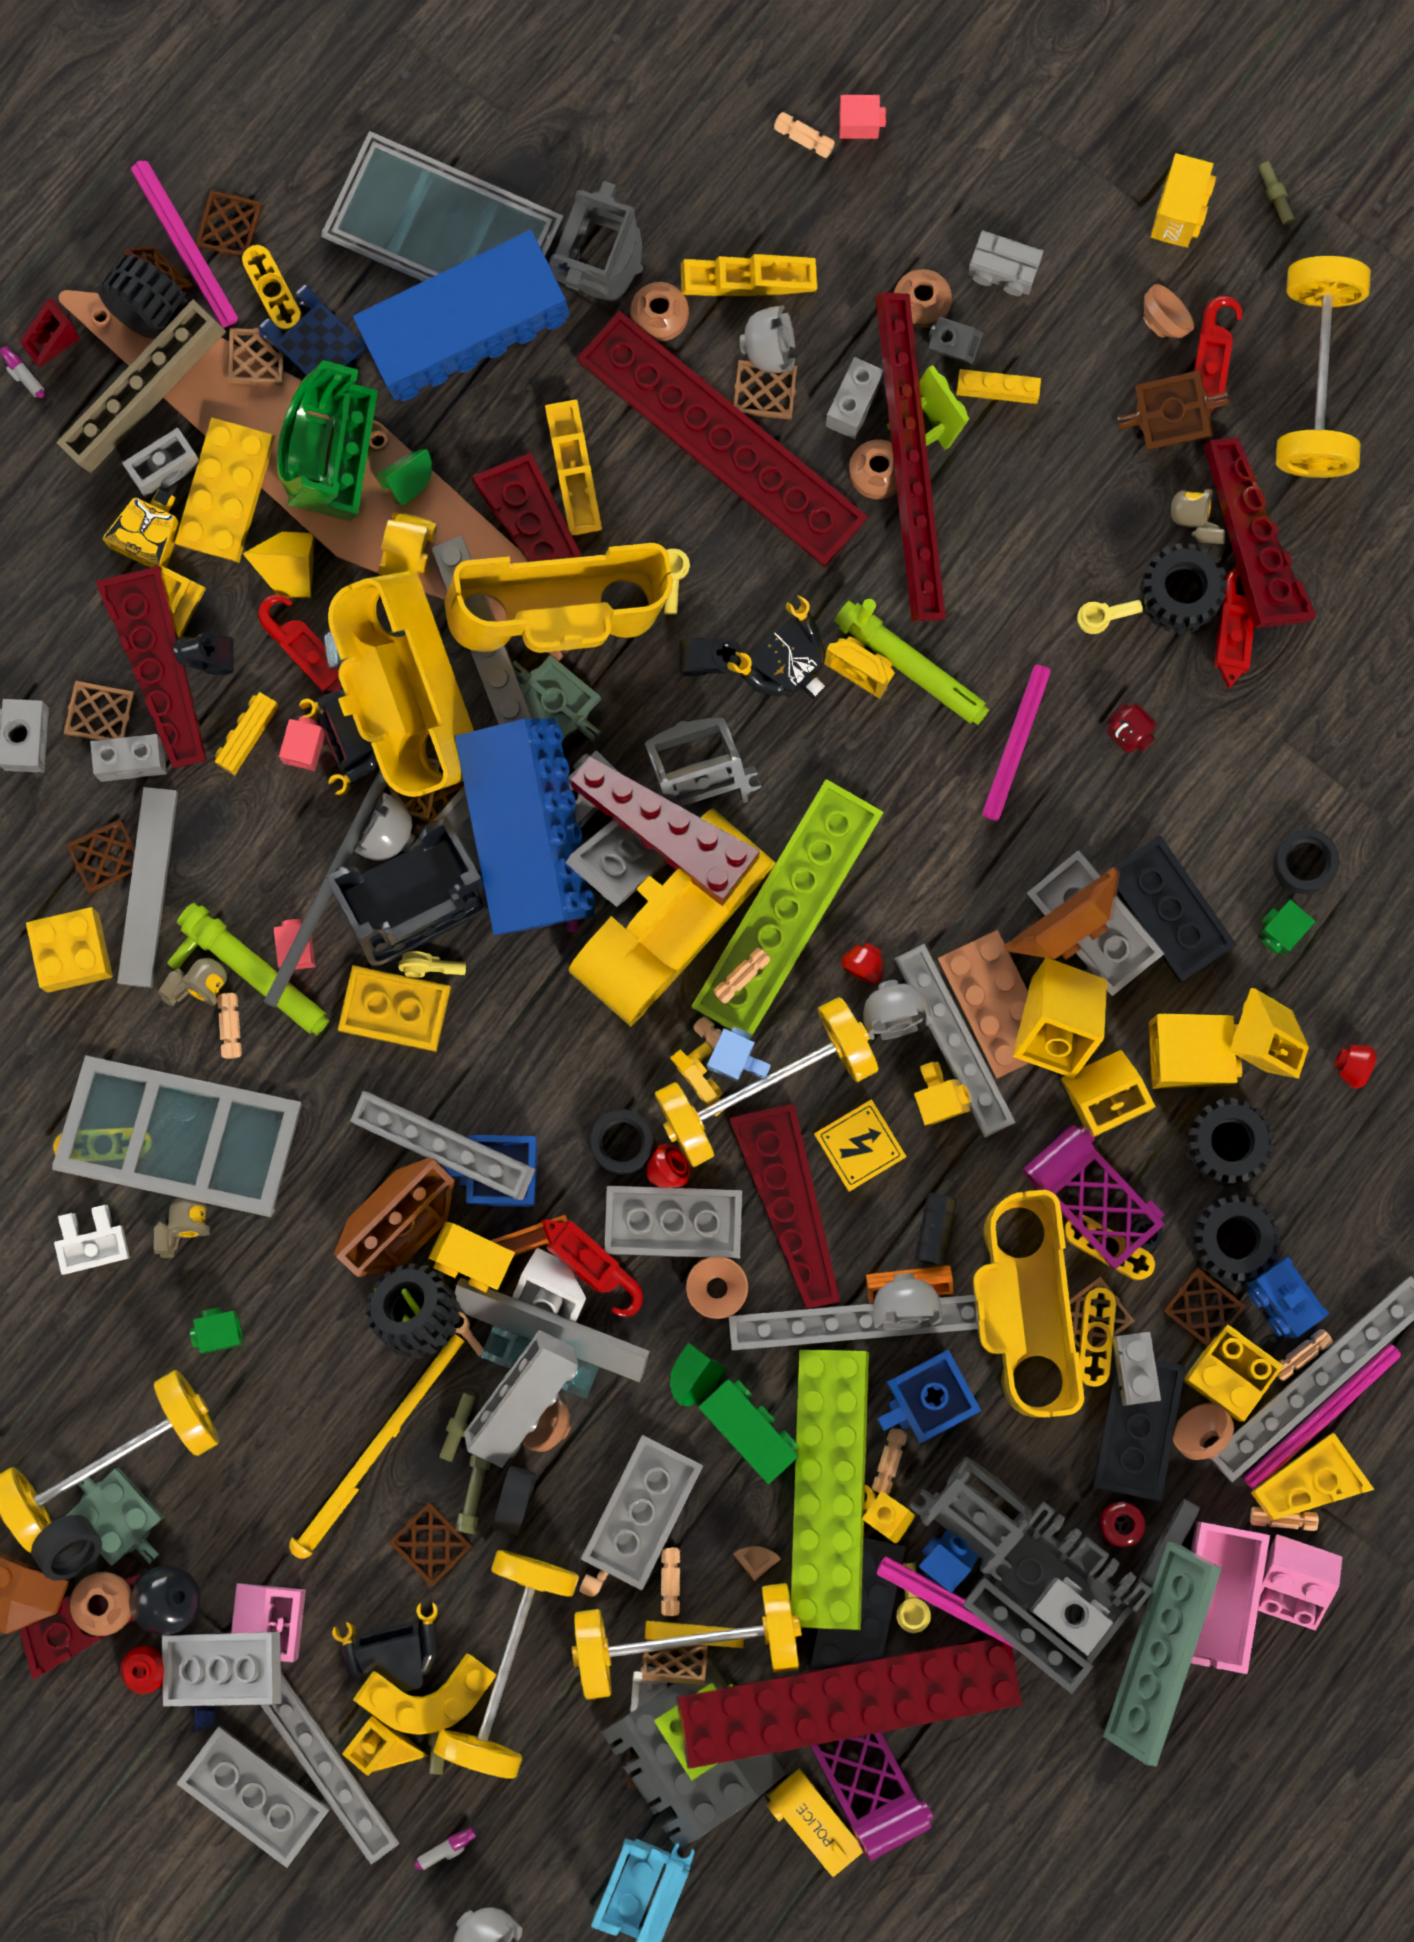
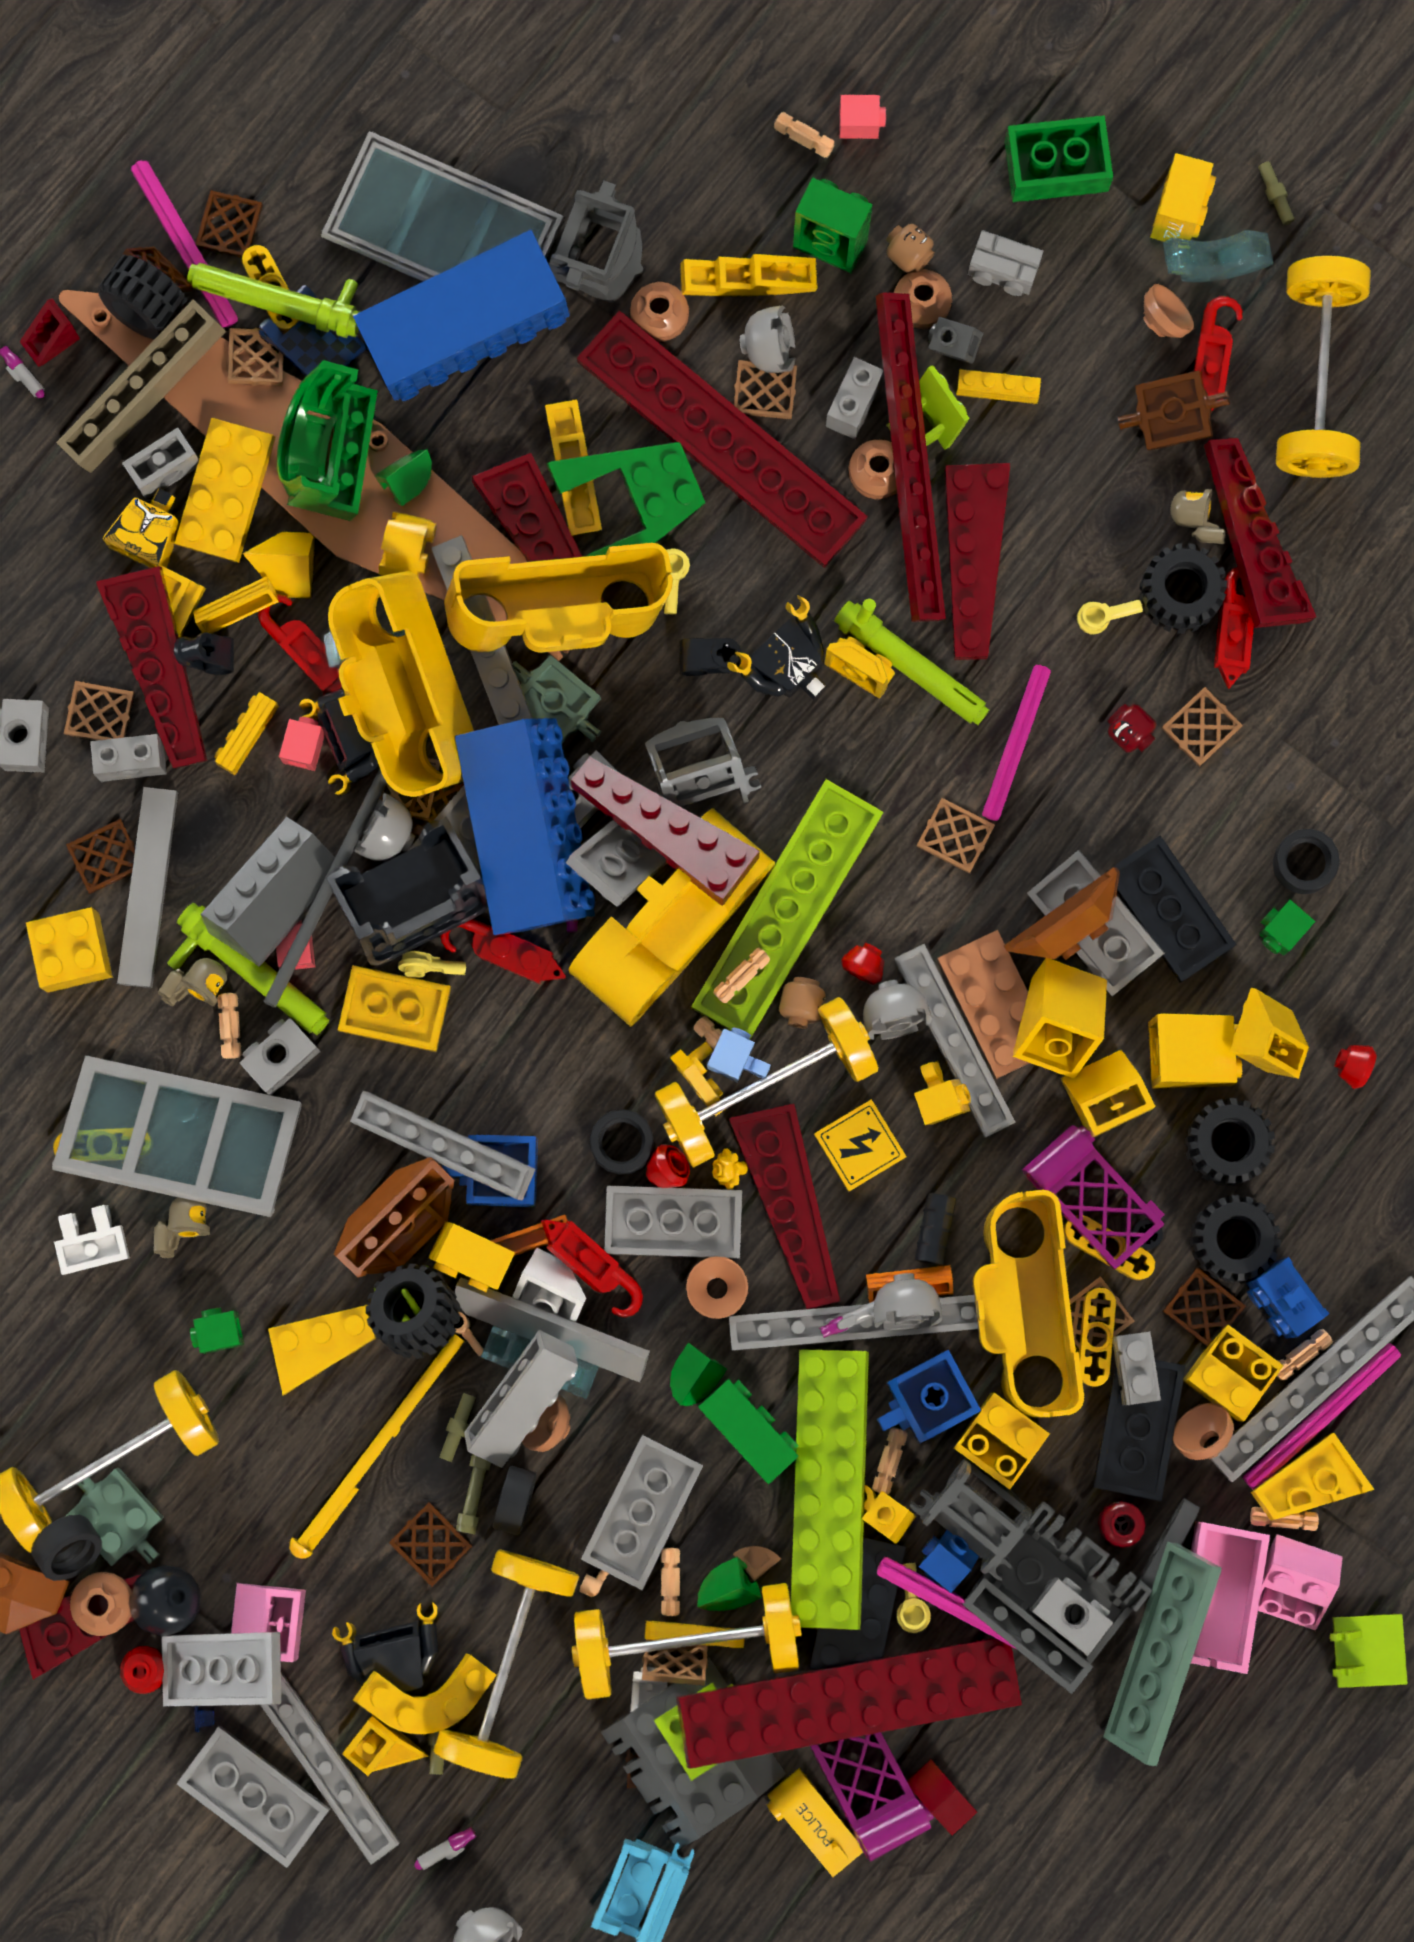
(236, 606): none -> yellow piece
(269, 892): none -> dark grey slope
(298, 1053): none -> light grey brick
(317, 1343): none -> yellow wing
(324, 313): none -> lime cylinder
(509, 953): none -> red plate
(655, 477): none -> green wing
(727, 1169): none -> yellow plant
(727, 1587): none -> green brick
(801, 1002): none -> medium nougat head
(832, 224): none -> green brick
(848, 1320): none -> light grey piece
(909, 248): none -> medium nougat head
(941, 1797): none -> dark red slope
(975, 529): none -> dark red wing
(979, 847): none -> medium nougat window
(1001, 1440): none -> yellow slope
(1058, 158): none -> green brick
(1218, 258): none -> clear light blue arch
(1220, 709): none -> medium nougat window
(1369, 1650): none -> lime plate

